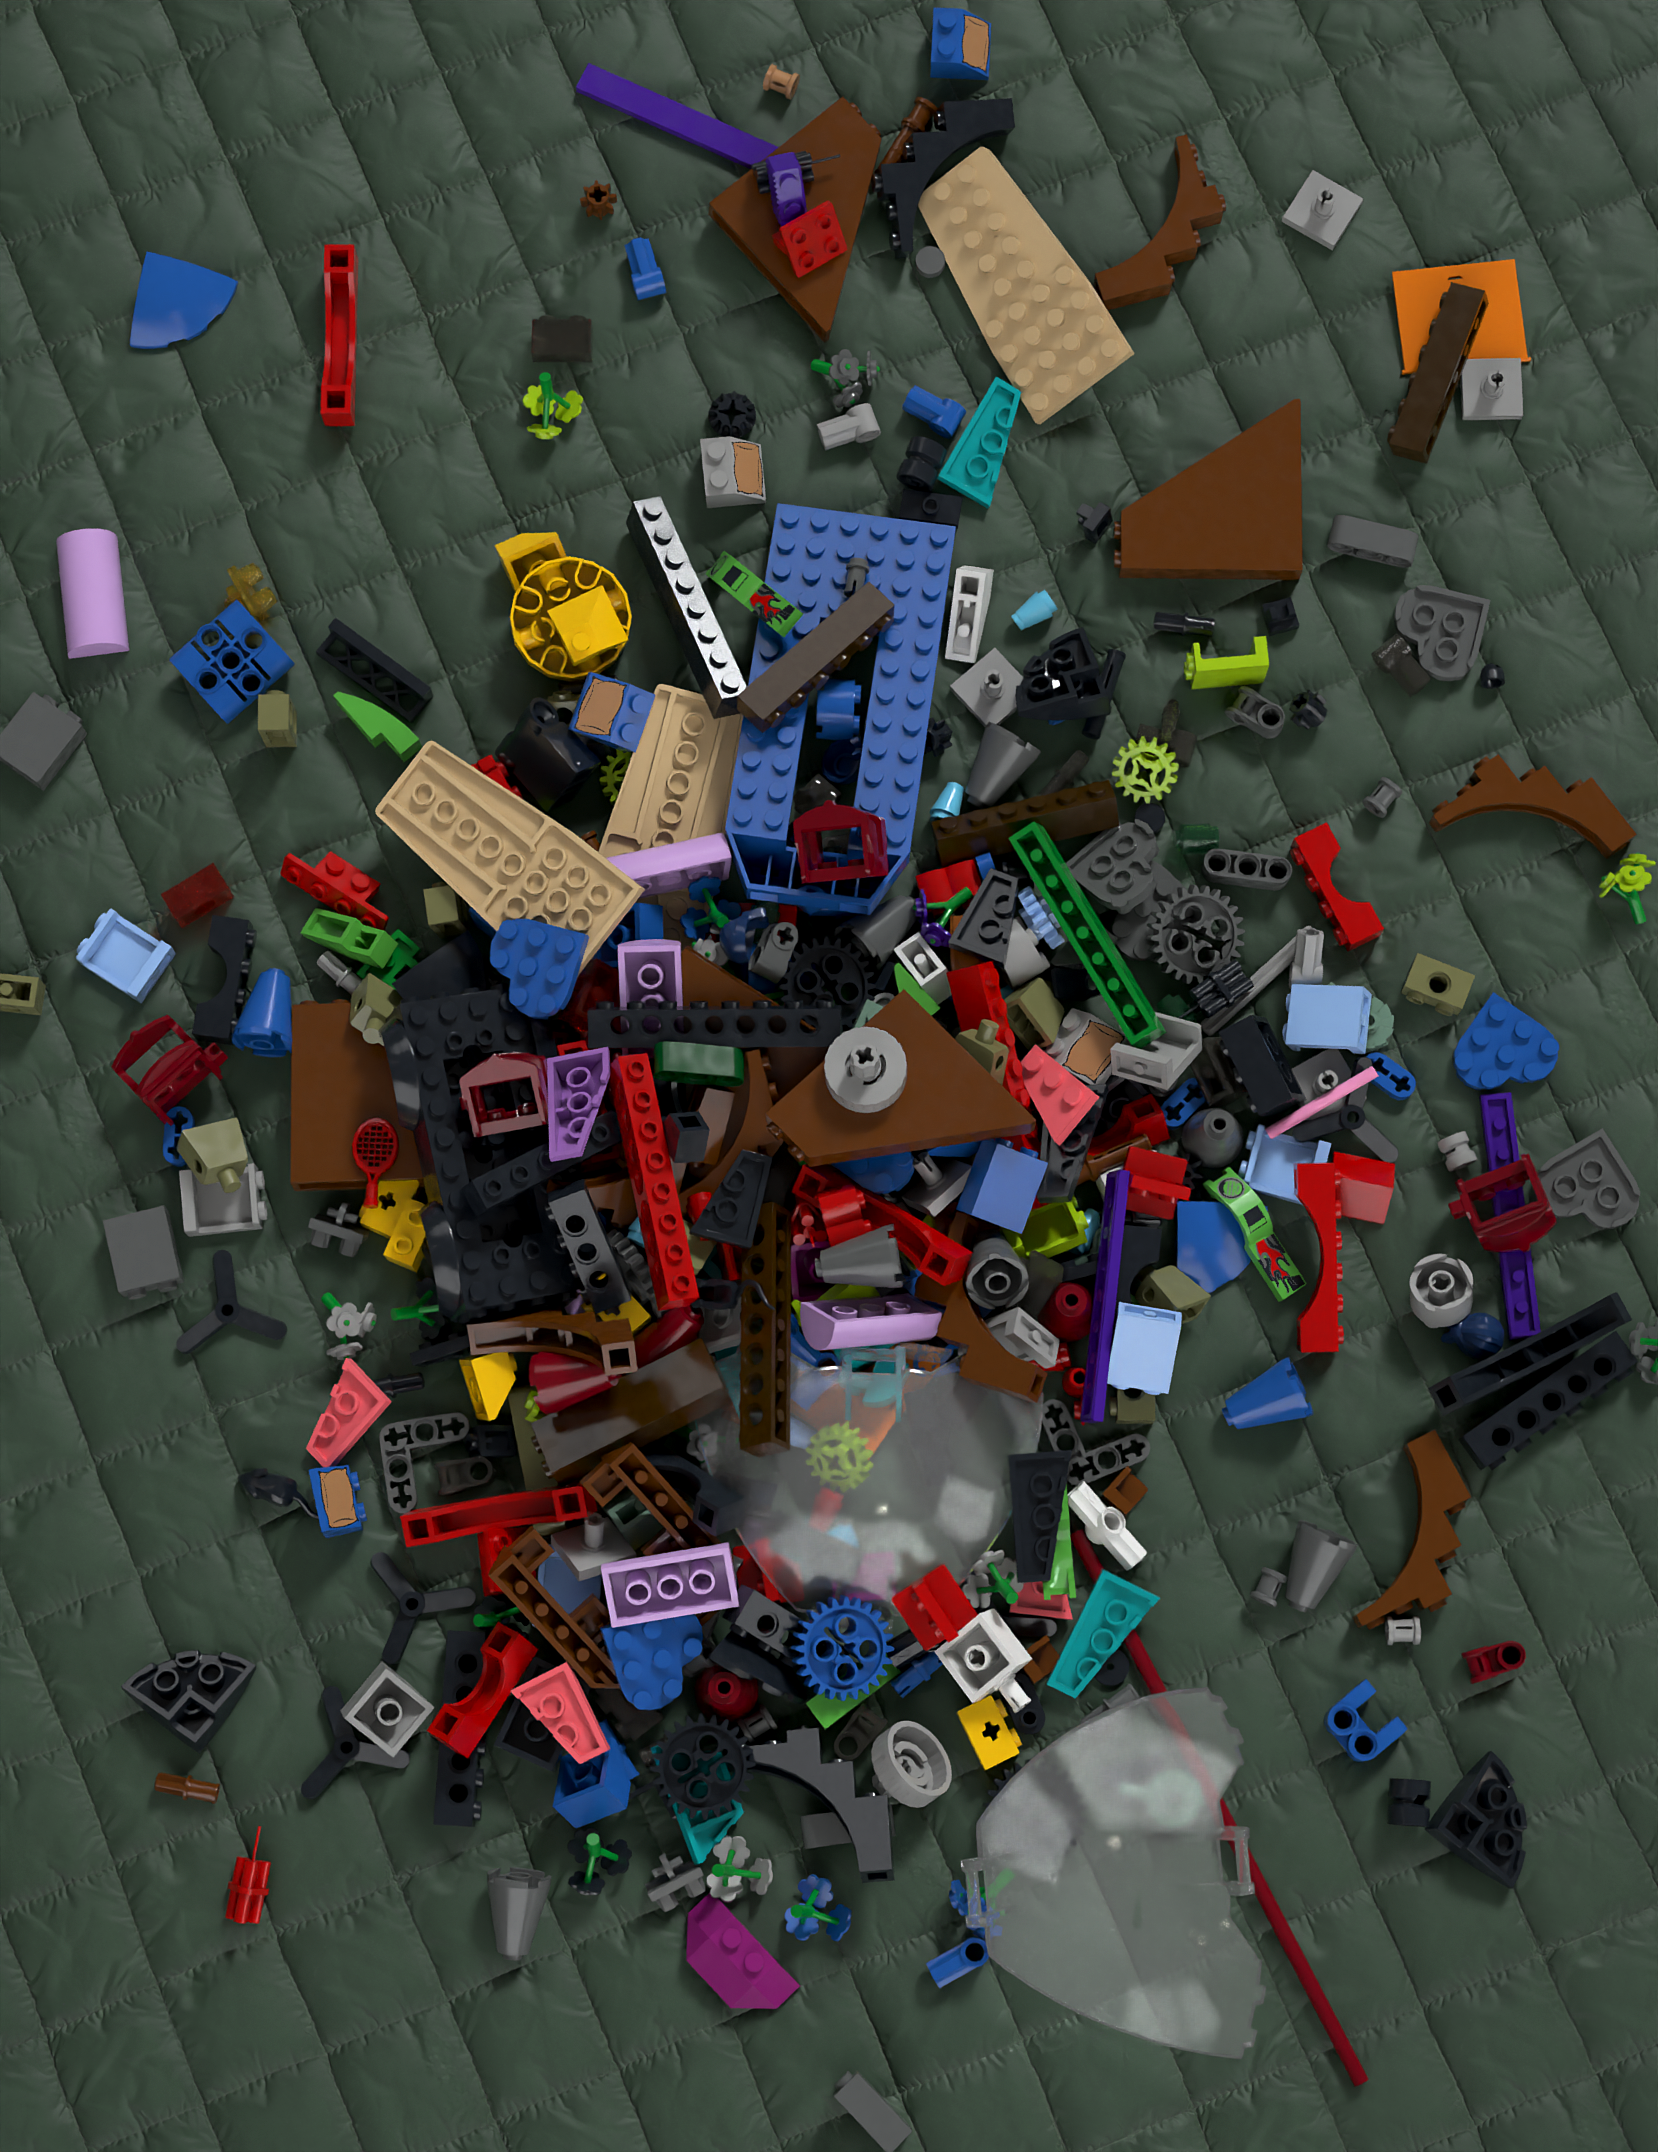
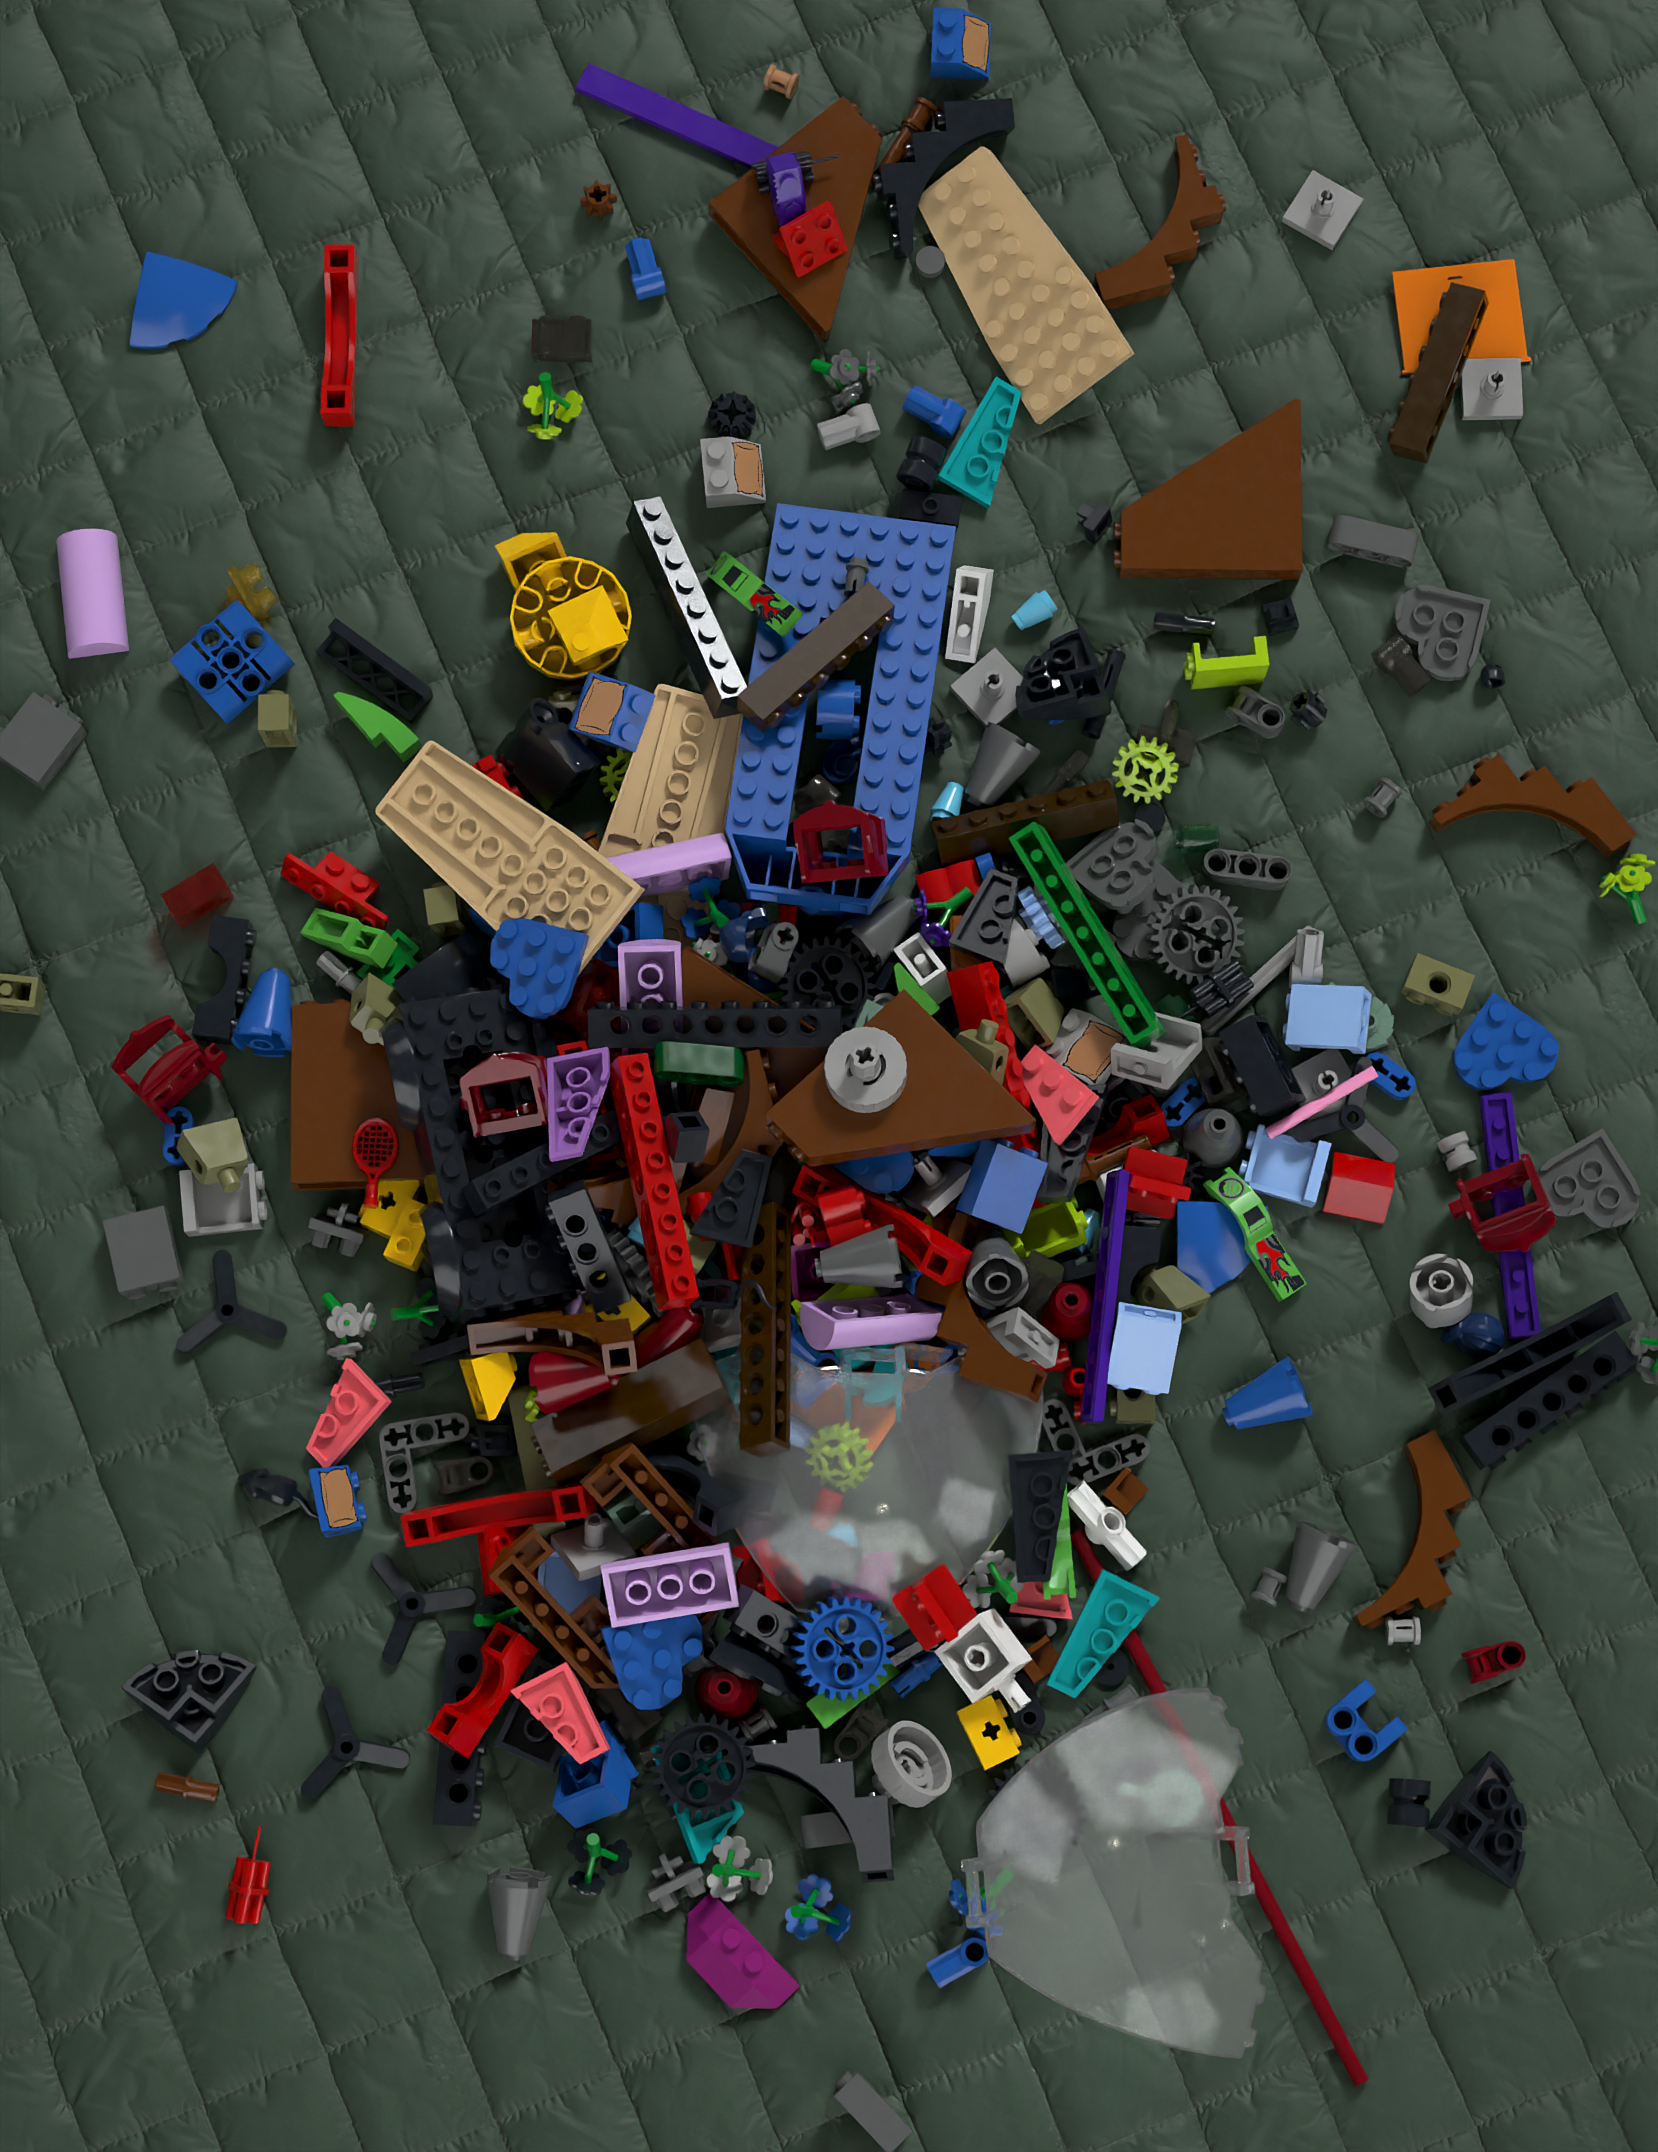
(124, 955): light blue panel -> none
(387, 1709): light grey slope -> none
(1318, 1322): red arch -> none
(1353, 921): red arch -> none

